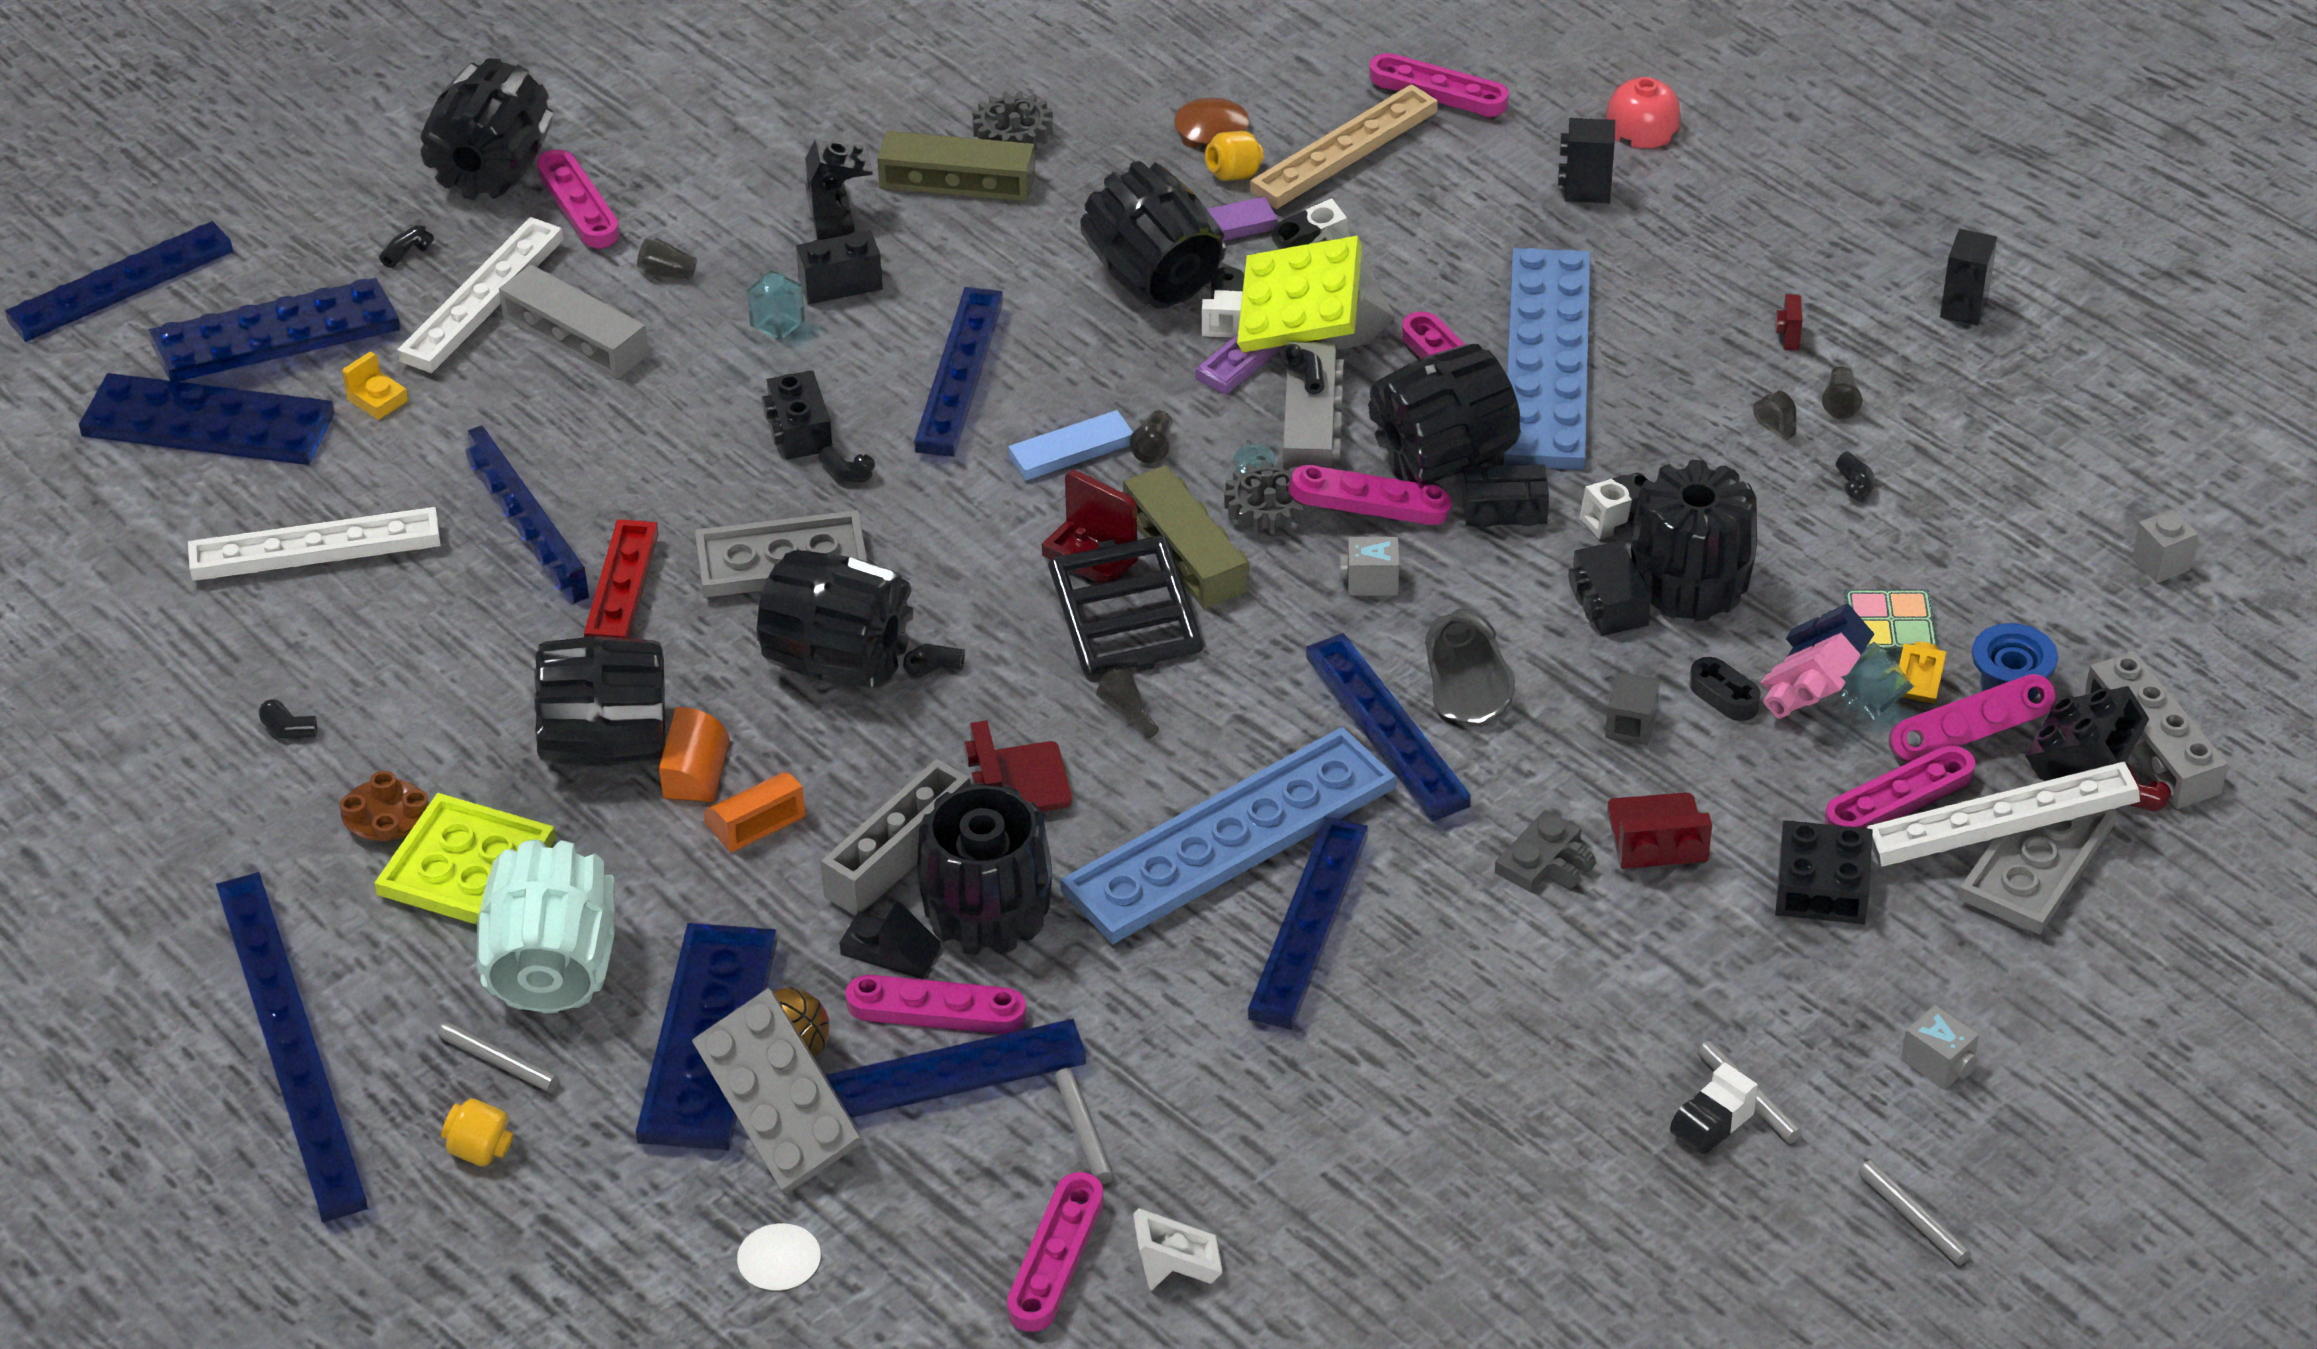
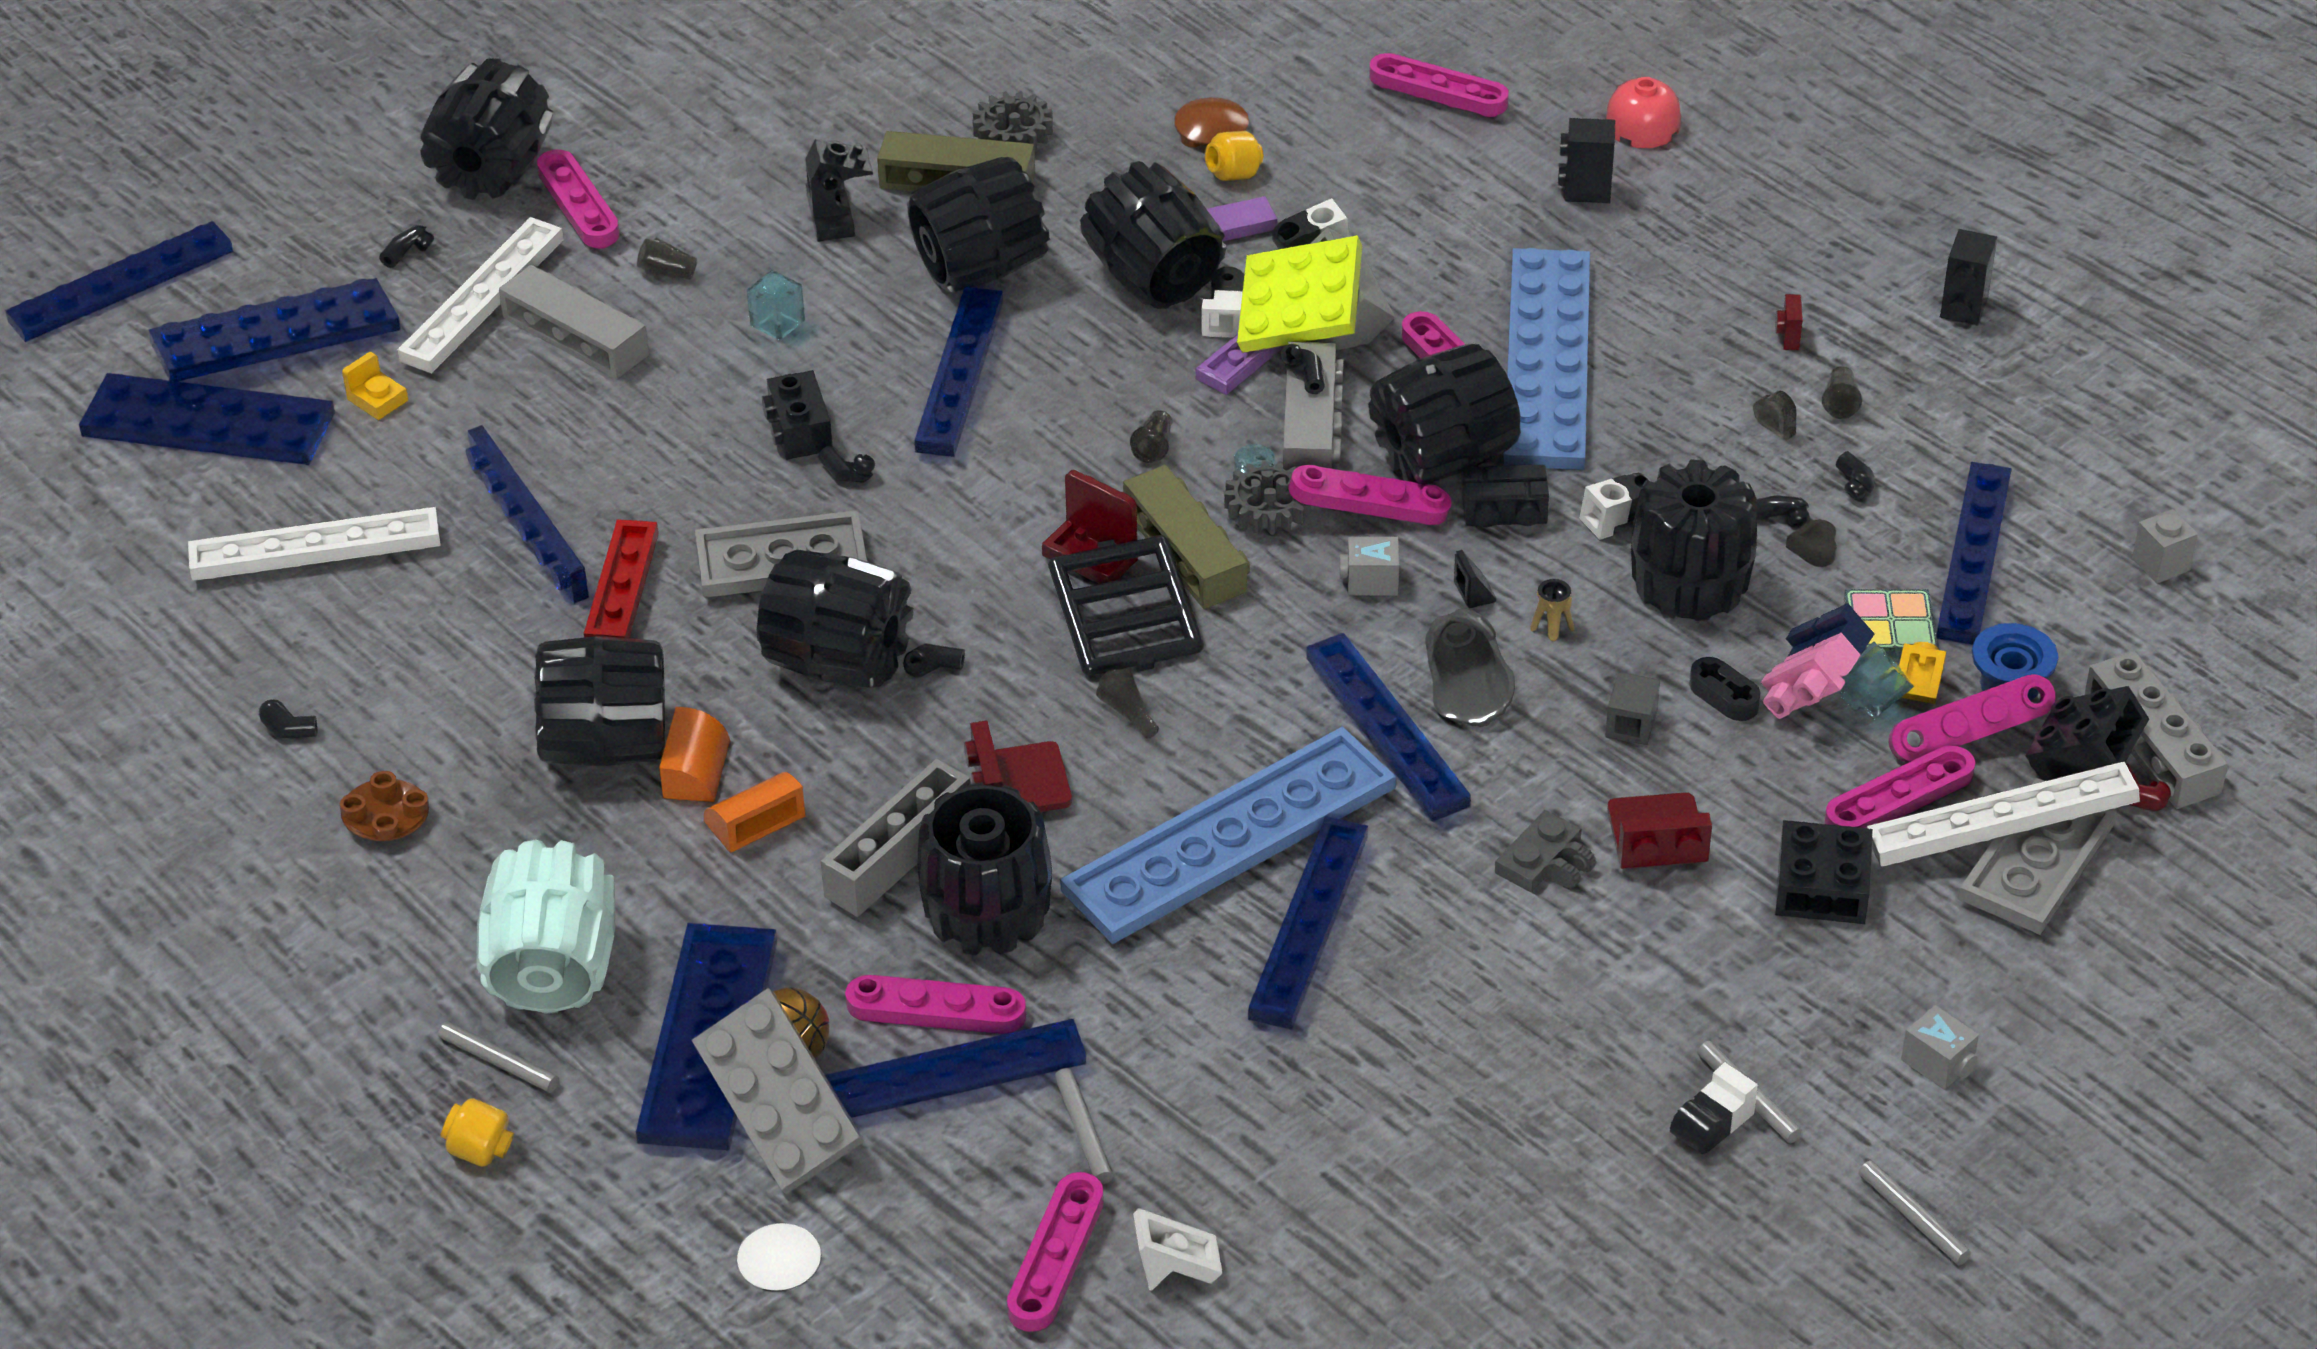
(292, 1048): clear blue plate -> none
(451, 854): neon yellow plate -> none
(839, 267): black brick -> none
(891, 943): black slope -> none
(978, 224): none -> black wheel
(1070, 445): light blue tile -> none
(1343, 146): tan plate -> none
(1471, 582): none -> black slope
(1555, 599): none -> pearl gold piece
(1610, 588): black brick -> none
(1780, 505): none -> black arm
(1814, 543): none -> clear smoke tile
(1974, 553): none -> clear blue plate

